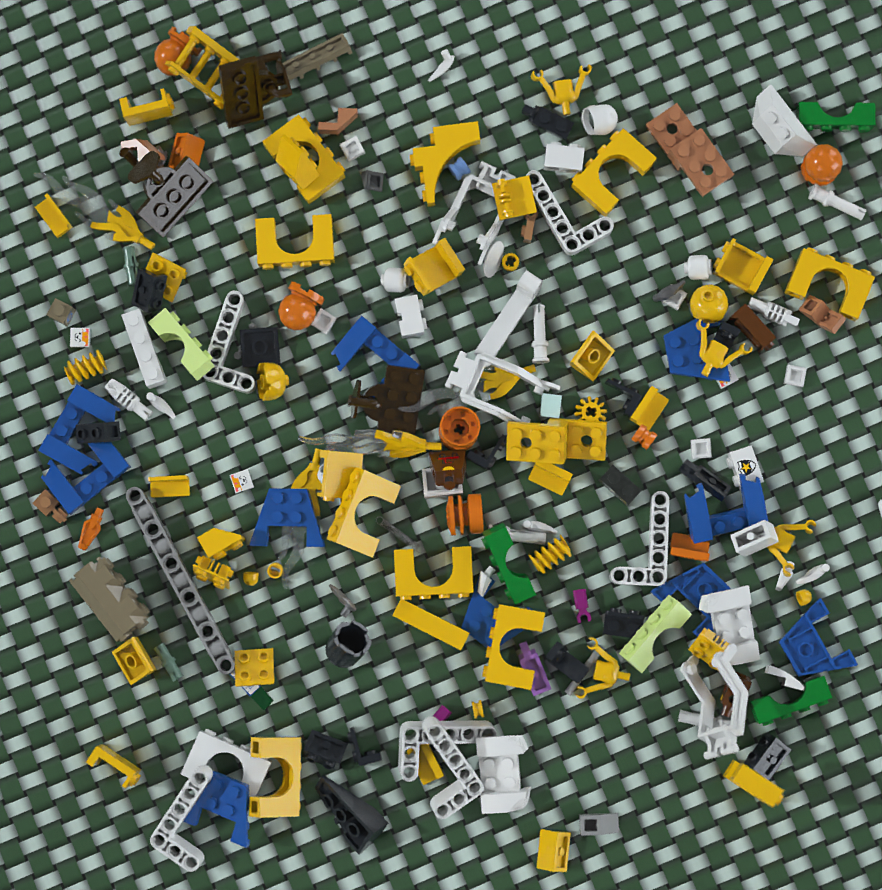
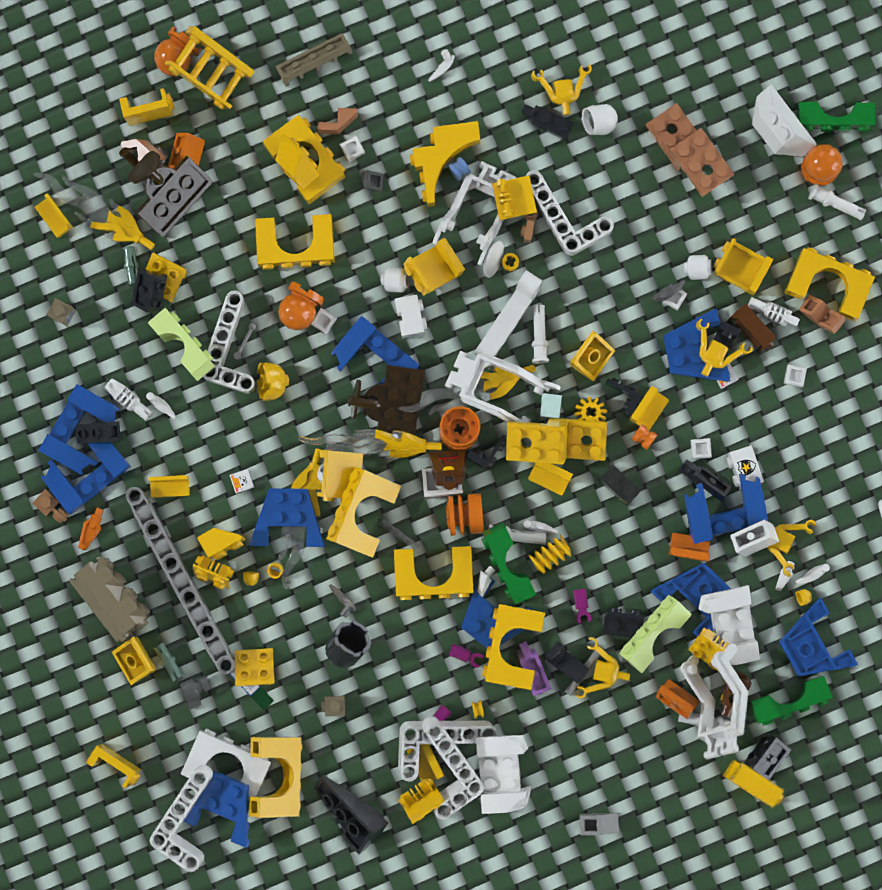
(80, 337): white tile -> none
(85, 367): yellow piece -> none
(144, 349): white arch -> none
(192, 690): none -> dark grey piece
(249, 85): dark brown plate -> none
(259, 346): black plate -> none
(324, 750): black bracket -> none
(334, 706): none -> dark tan brick
(370, 756): black bracket -> none
(423, 801): none -> yellow hinge
(431, 624): yellow slope -> none
(464, 654): none -> magenta bar
(553, 850): yellow panel -> none
(564, 158): white brick -> none
(622, 147): yellow arch -> none
(653, 548): white beam -> none
(677, 699): none -> orange panel
(709, 303): yellow cylinder -> none
(788, 680): white slope -> none

